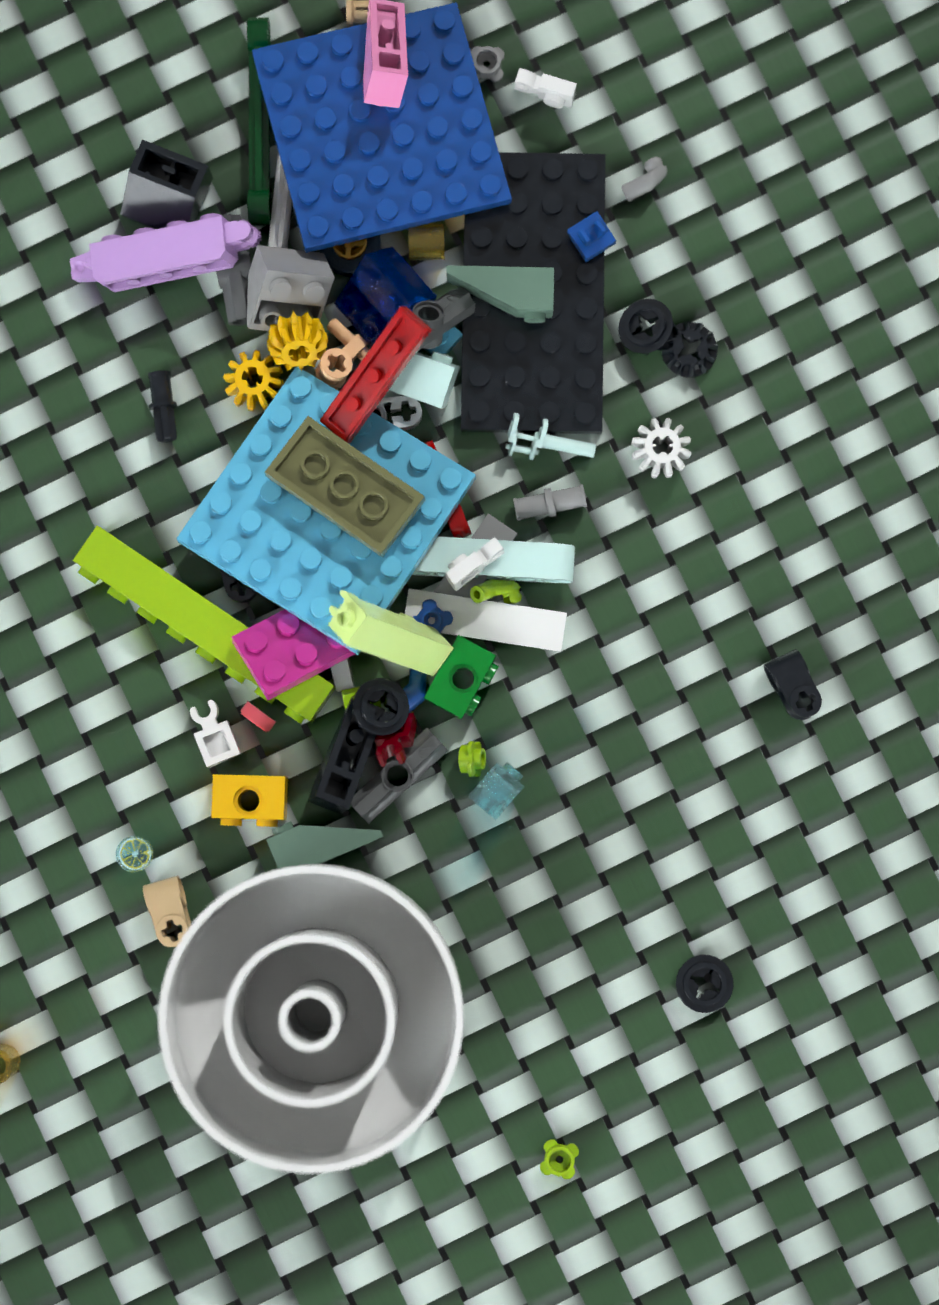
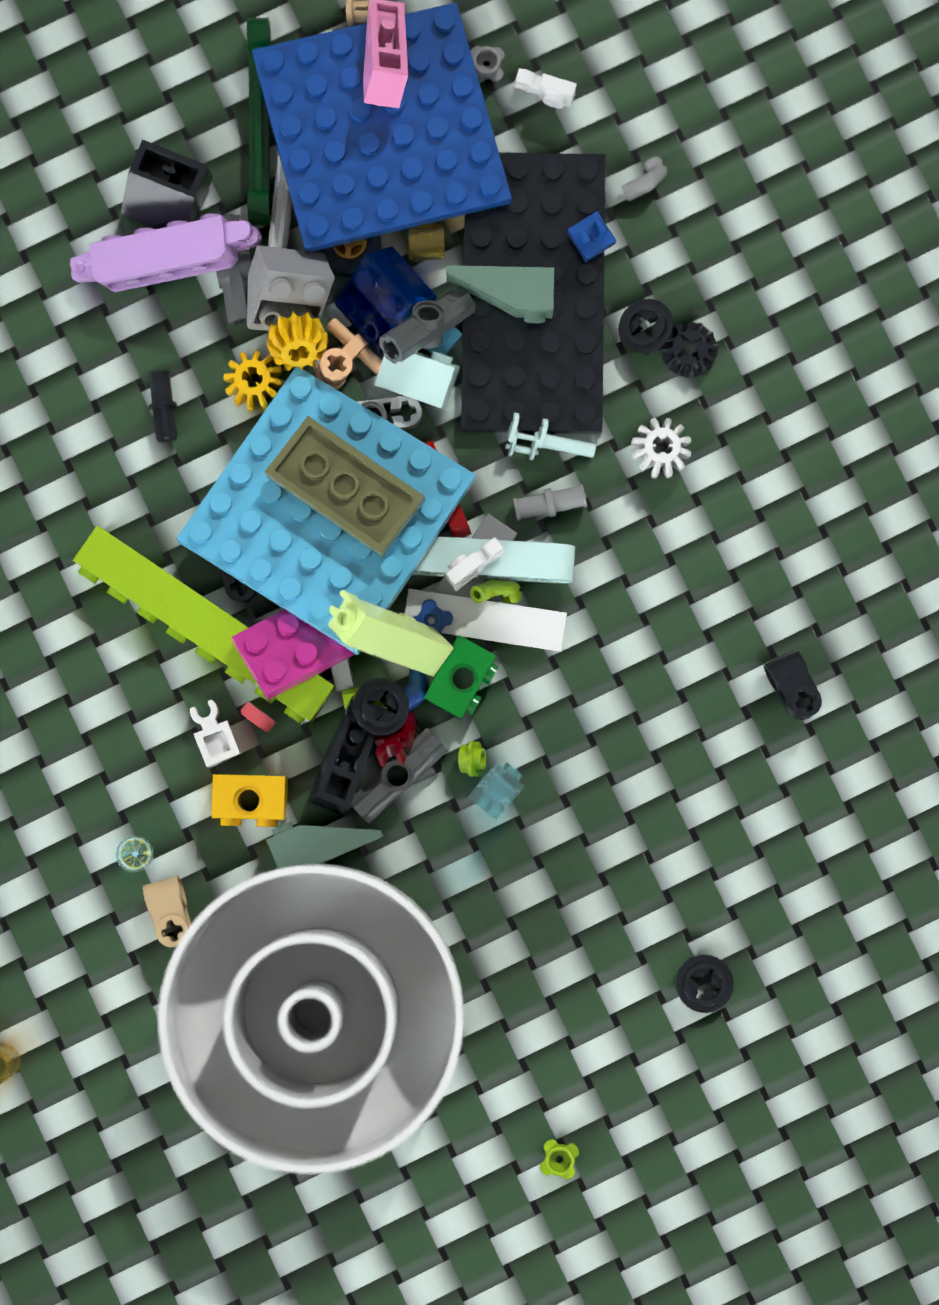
(375, 374): red tile -> none

